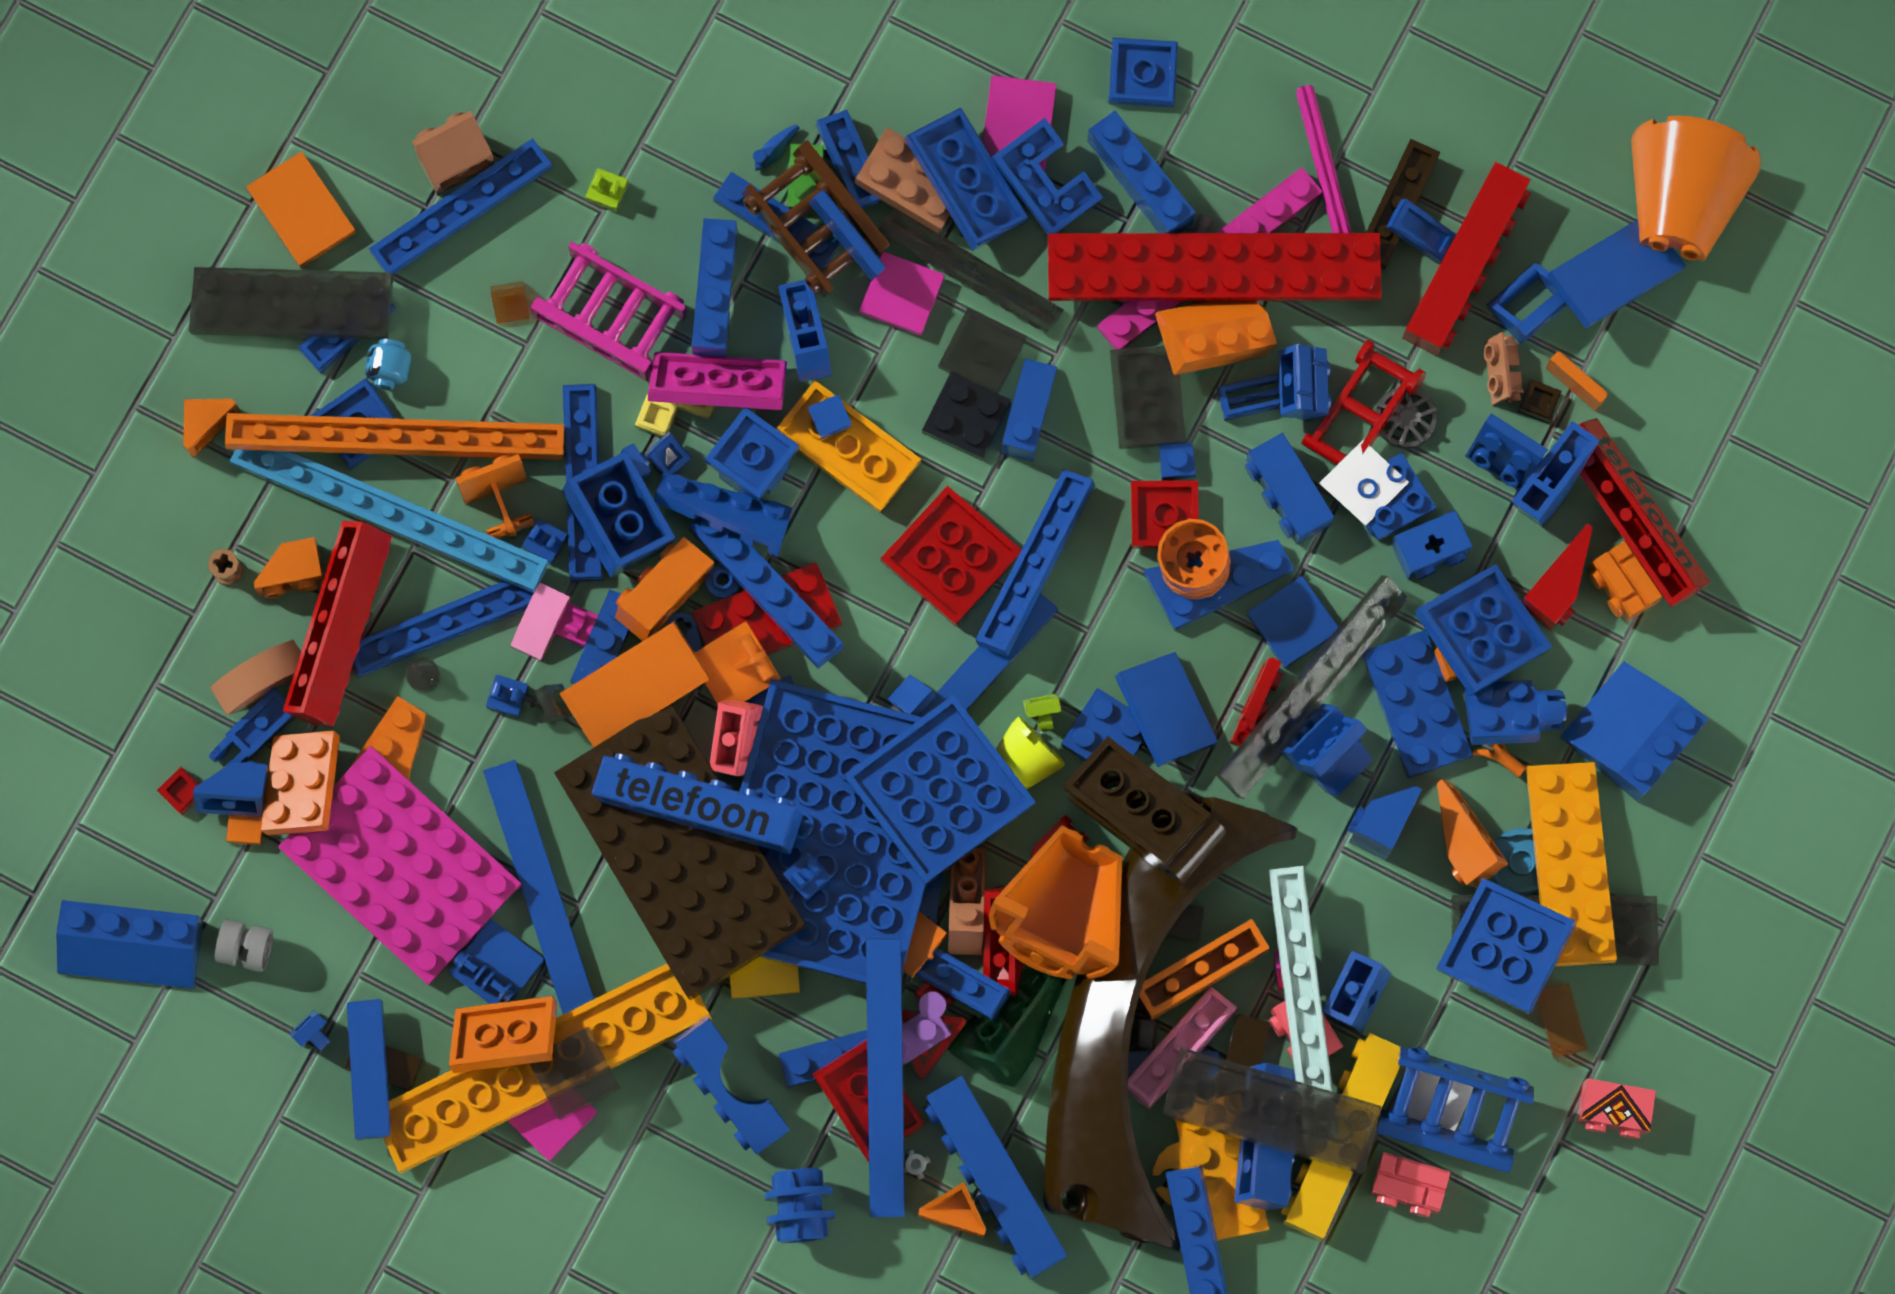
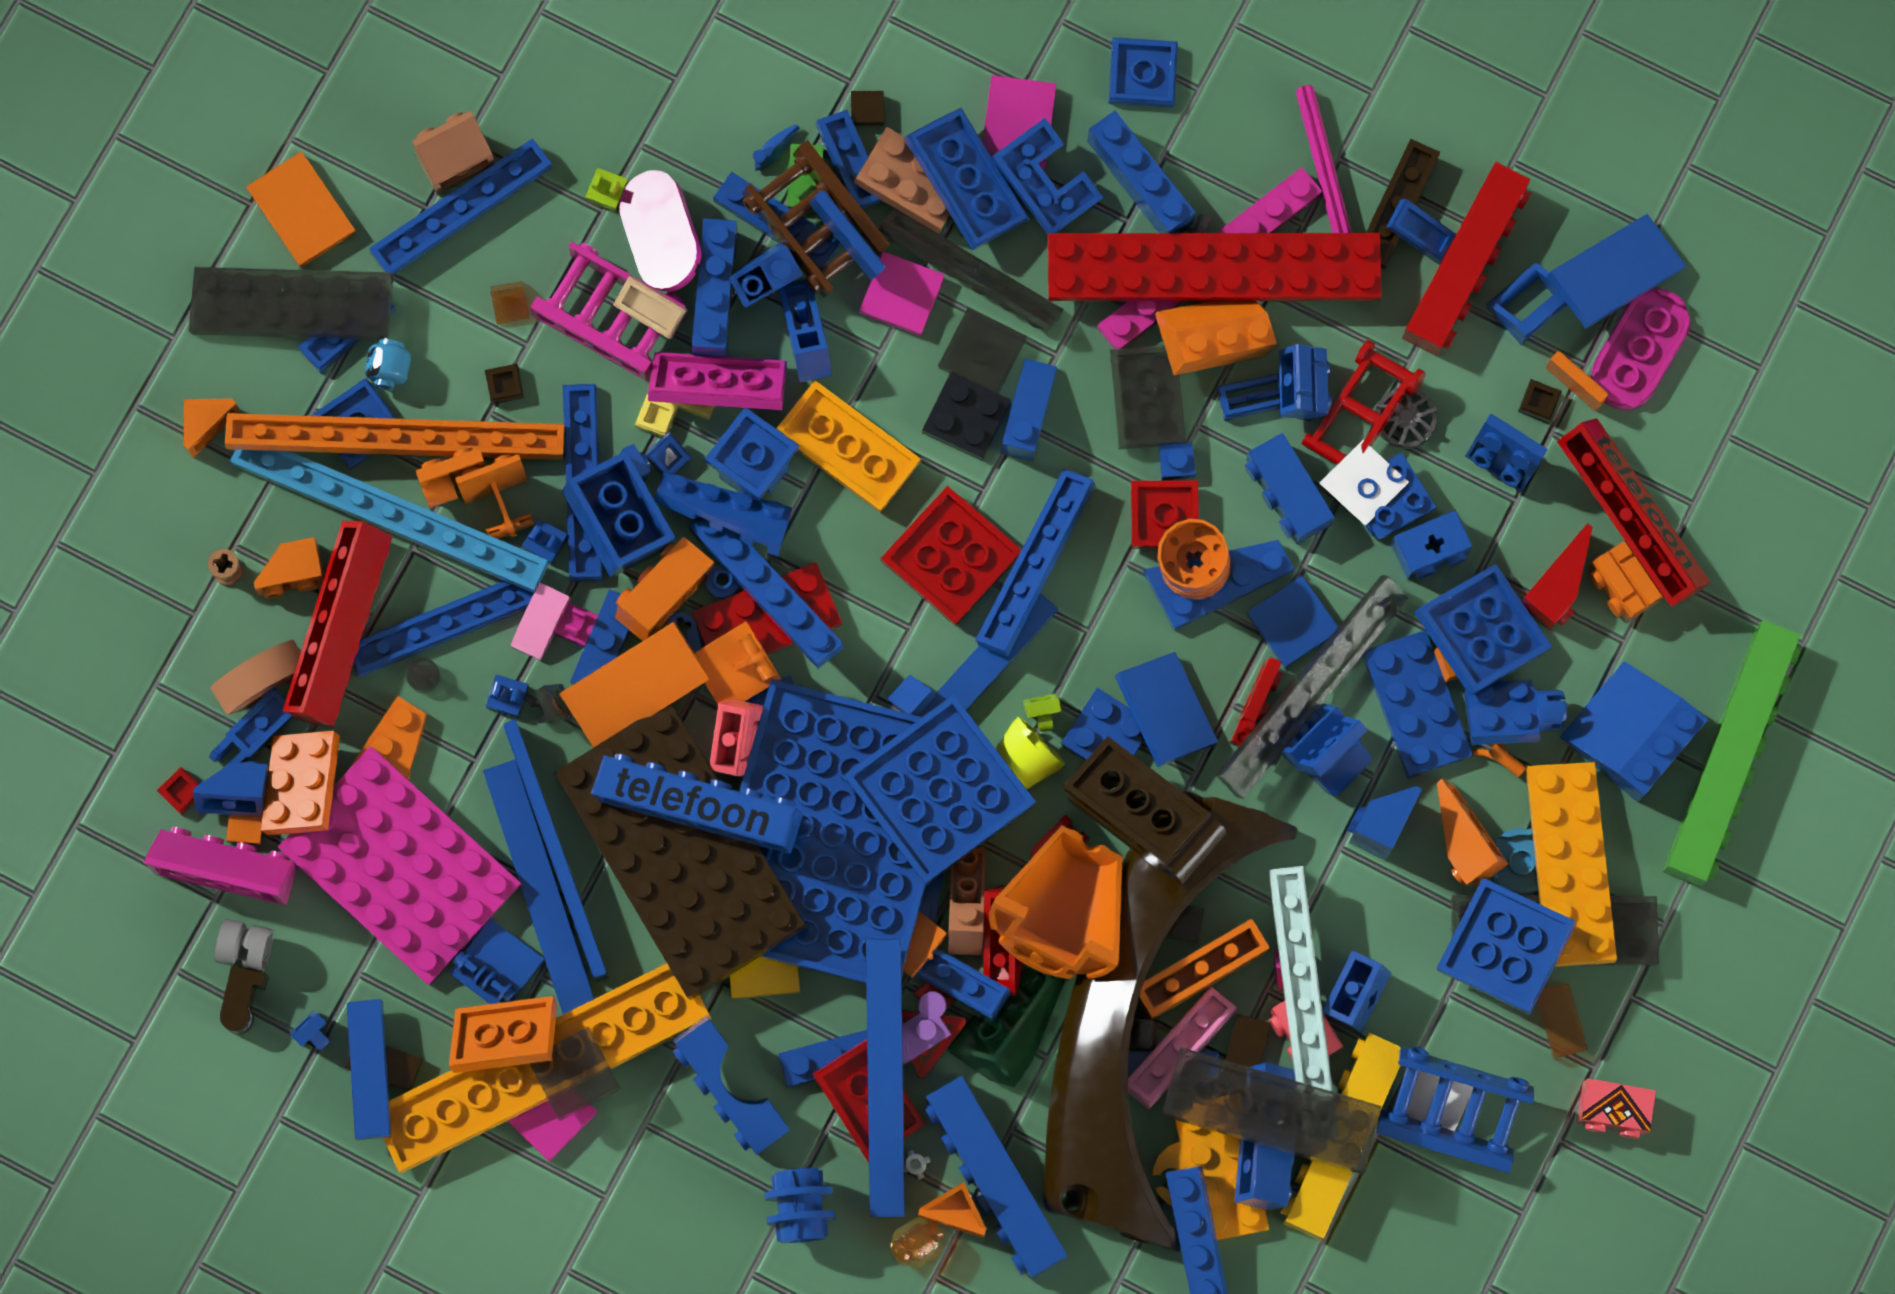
(128, 944): blue slope -> none
(222, 866): none -> dark pink slope
(239, 998): none -> dark brown leg
(439, 476): none -> orange plate
(504, 384): none -> dark brown tile
(555, 851): none -> blue tile
(650, 307): none -> tan tile
(660, 231): none -> tile
(765, 274): none -> blue slope
(807, 876): blue tile -> none
(829, 416): blue tile -> none
(867, 108): none -> dark brown tile
(917, 1242): none -> clear orange head
(1409, 1184): coral brick -> none
(1500, 355): nougat hinge -> none
(1555, 475): blue slope -> none
(1641, 348): none -> dark pink tile
(1689, 182): orange cone -> none
(1732, 753): none -> bright green brick

